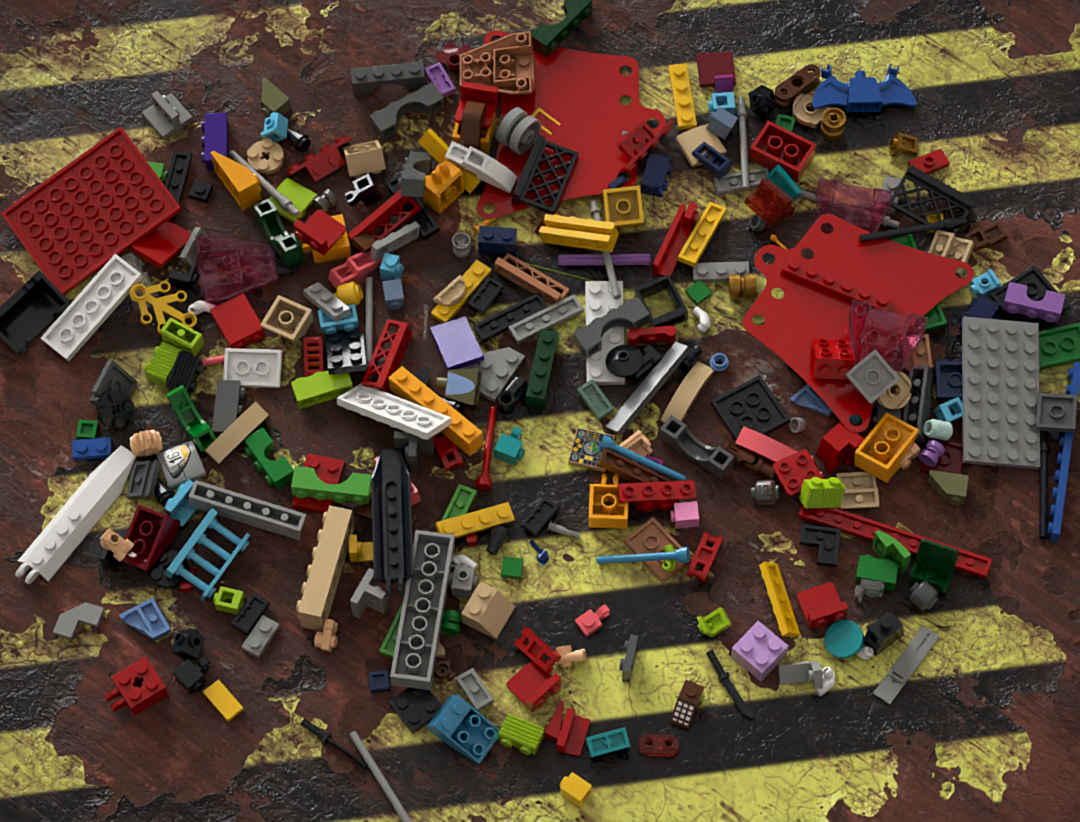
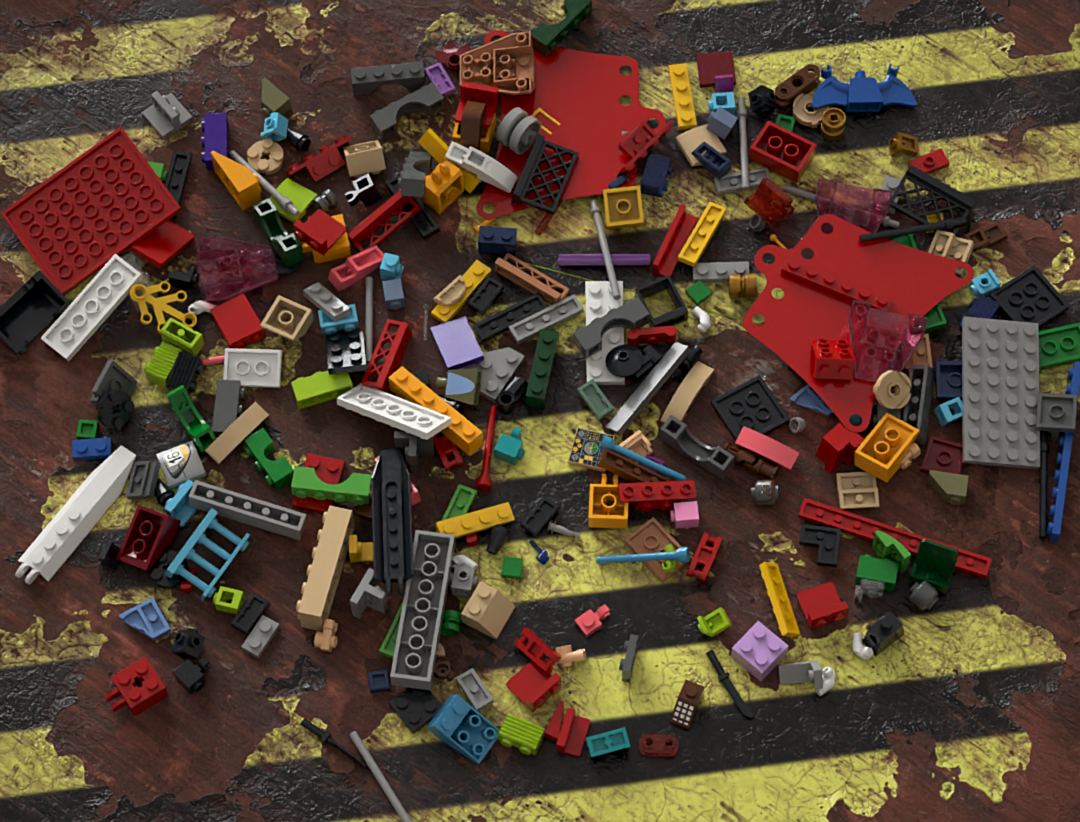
(69, 620): light grey tile -> none
(119, 547): light nougat plate -> none
(146, 443): light nougat gear -> none
(188, 253): light grey plate -> none
(200, 191): black plate -> none
(223, 700): yellow tile -> none
(313, 344): red slope -> none
(349, 293): yellow head -> none
(363, 242): reddish brown tile -> none
(394, 241): light grey plate -> none
(461, 244): light grey wheel -> none
(575, 789): yellow brick -> none
(579, 233): yellow brick -> none
(691, 215): red plate -> none
(719, 357): medium blue plate -> none
(784, 182): teal tile -> none
(794, 469): red bracket -> none
(822, 493): lime brick -> none
(844, 639): teal tile -> none
(872, 376): light grey bracket -> none
(906, 665): light grey piece -> none
(932, 453): medium lavender wheel -> none
(938, 429): light aqua brick -> none
(1018, 302): medium lavender arch -> none

